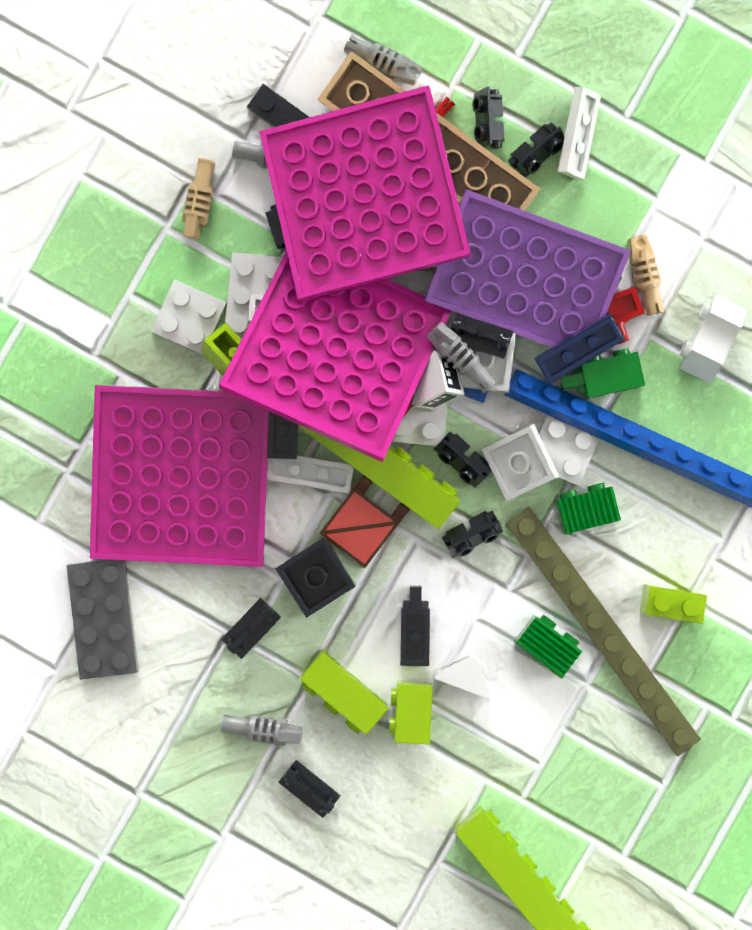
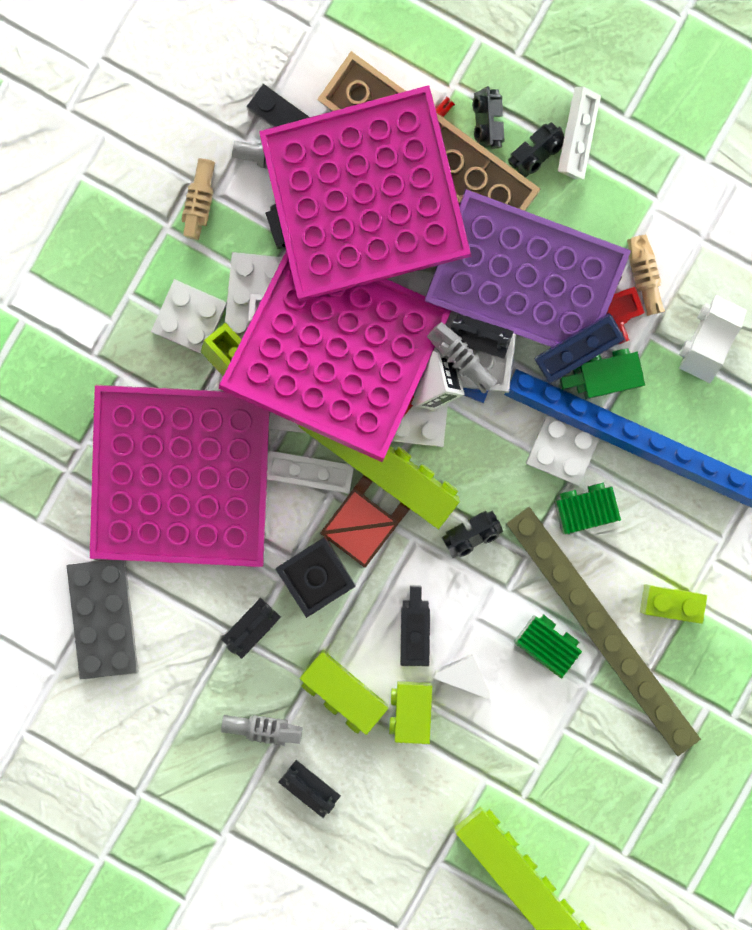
(282, 438): black hinge -> none
(385, 60): light grey hinge -> none
(452, 452): black hinge -> none
(520, 462): white plate -> none

